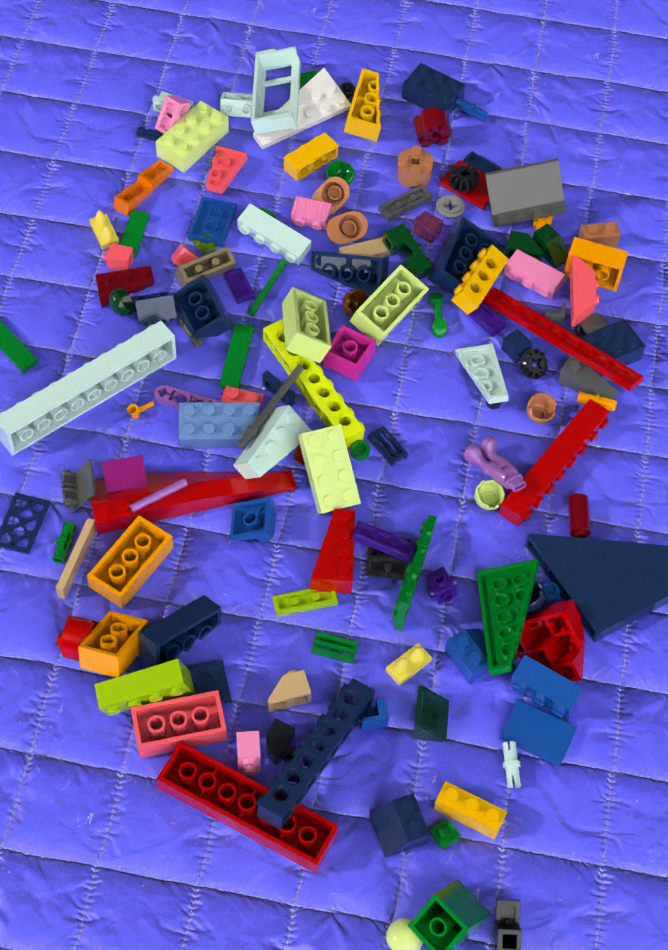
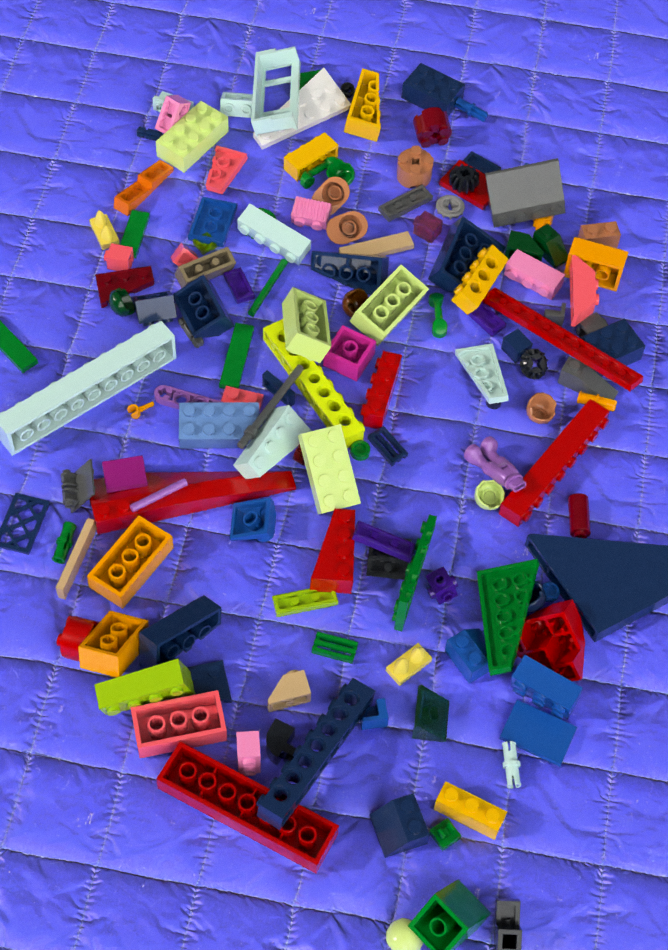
(307, 178): none -> green bar
(382, 389): none -> red brick
(401, 240): dark green arch -> none

